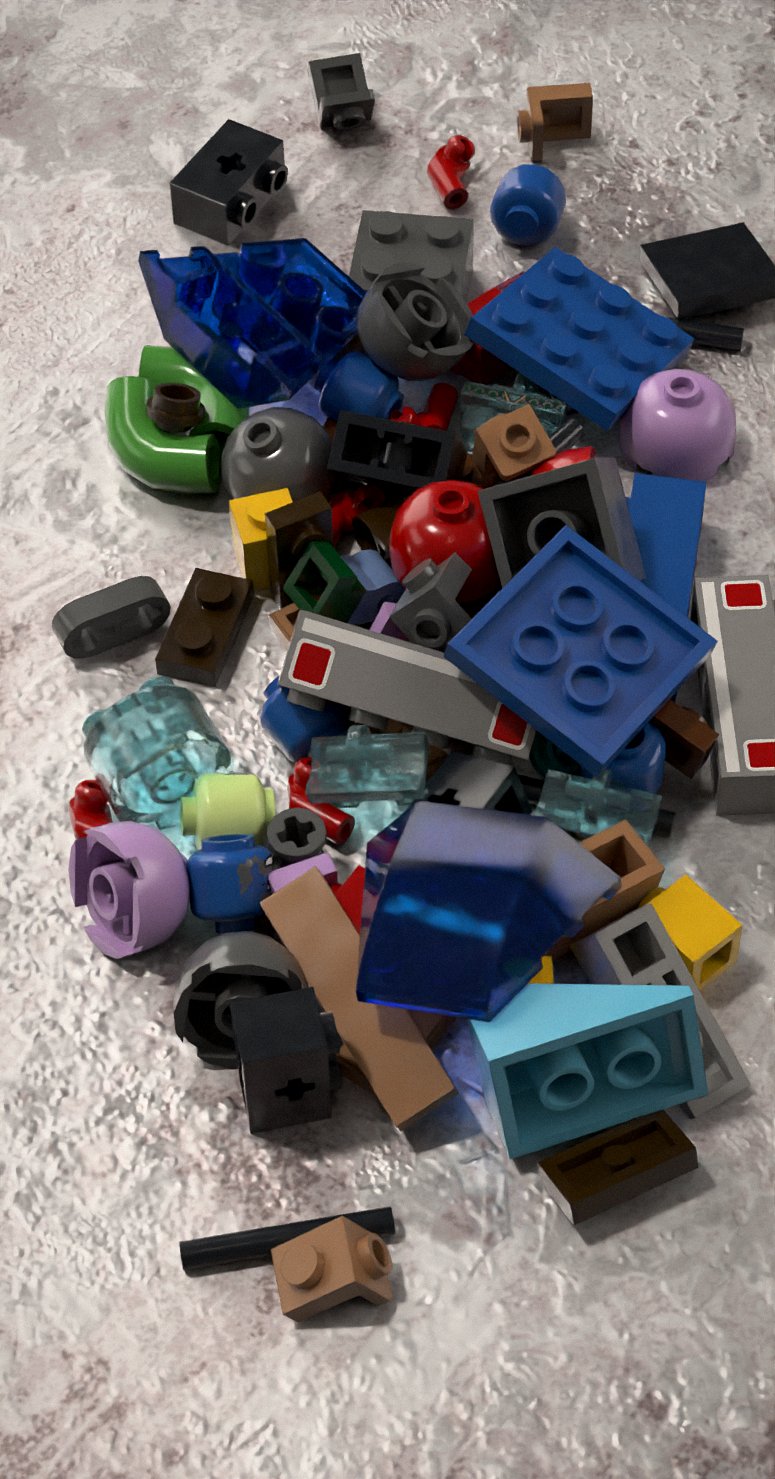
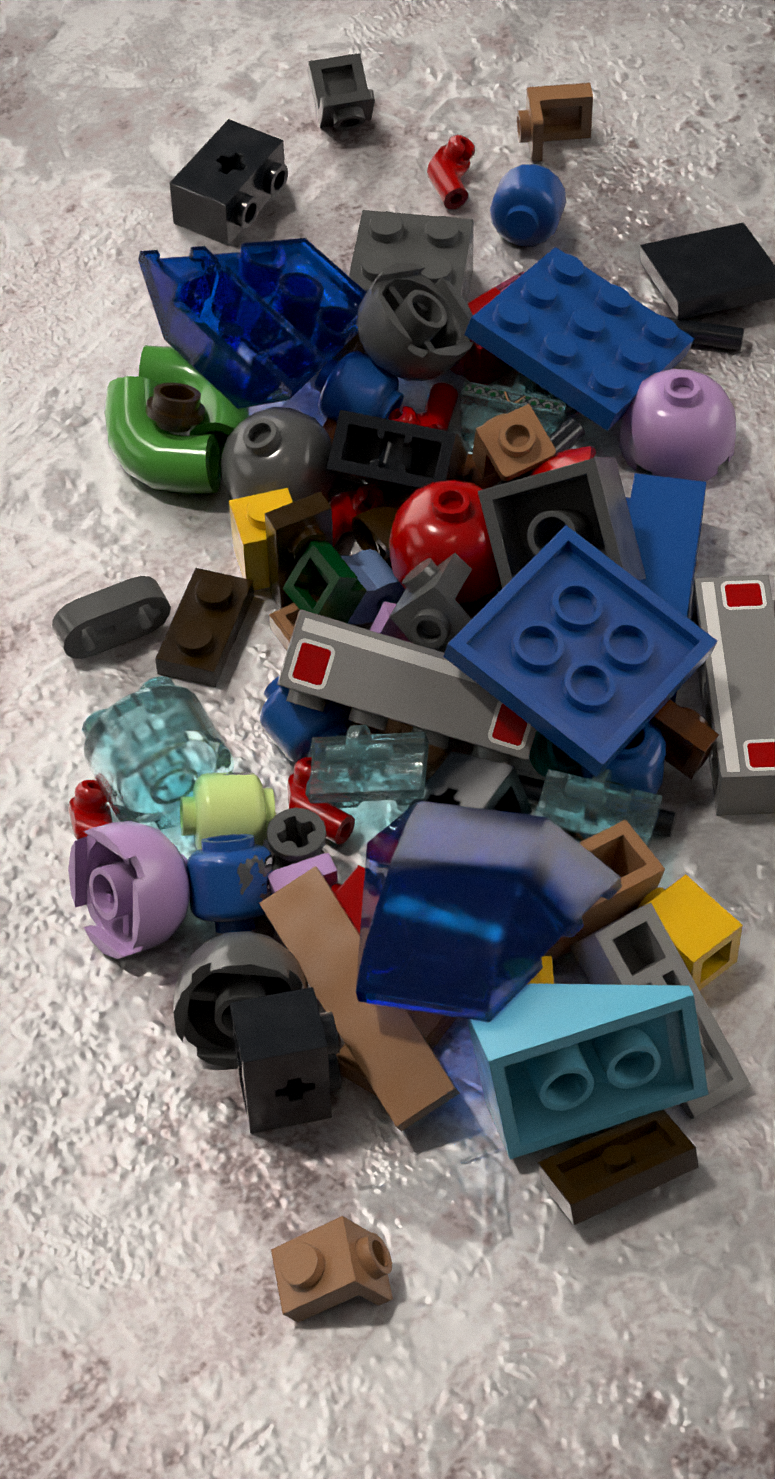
(260, 1241): black bar -> none

